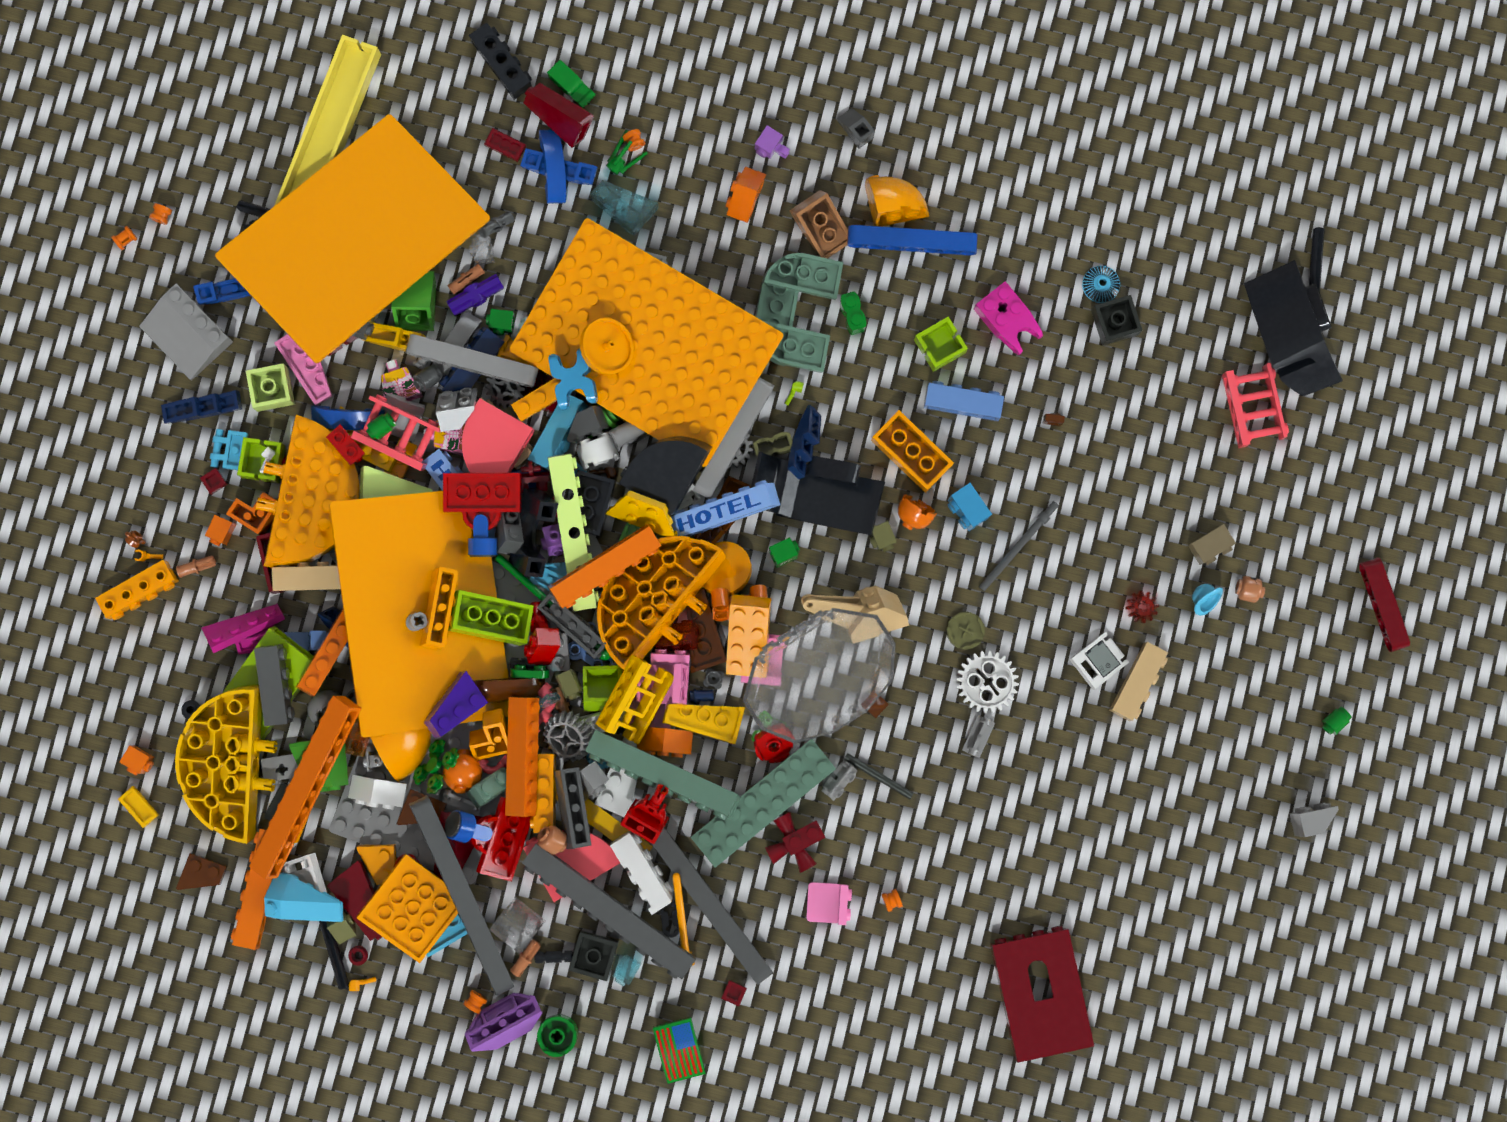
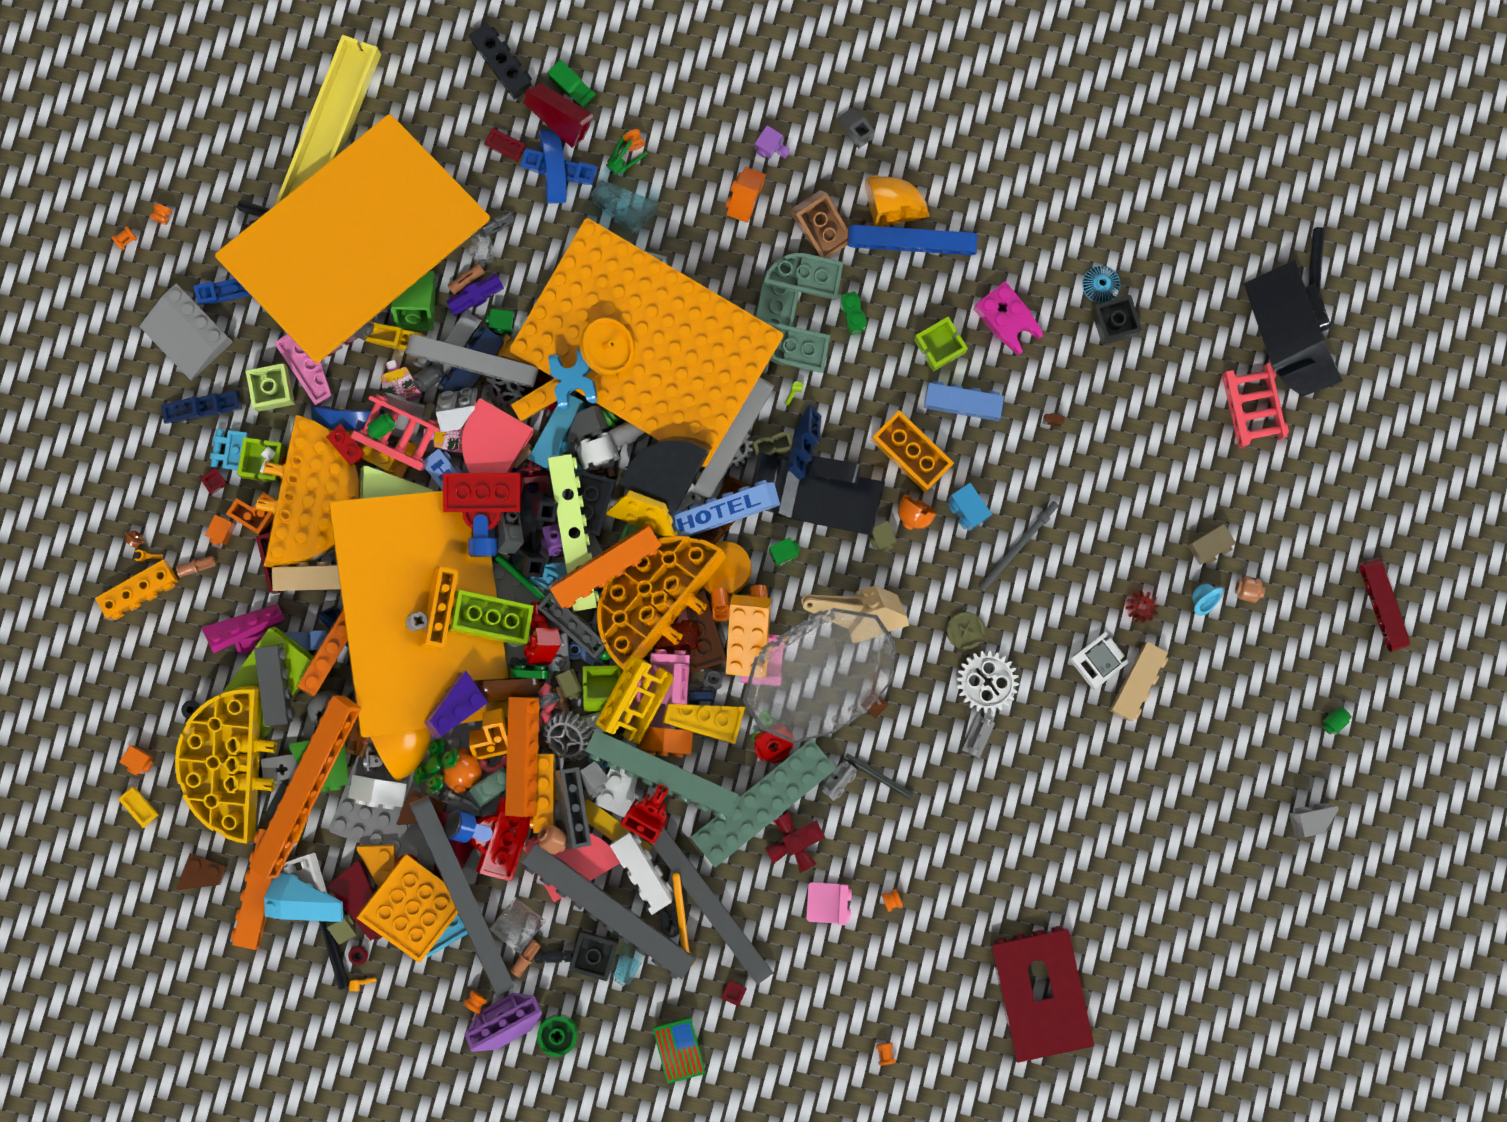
(885, 1053): none -> orange bush

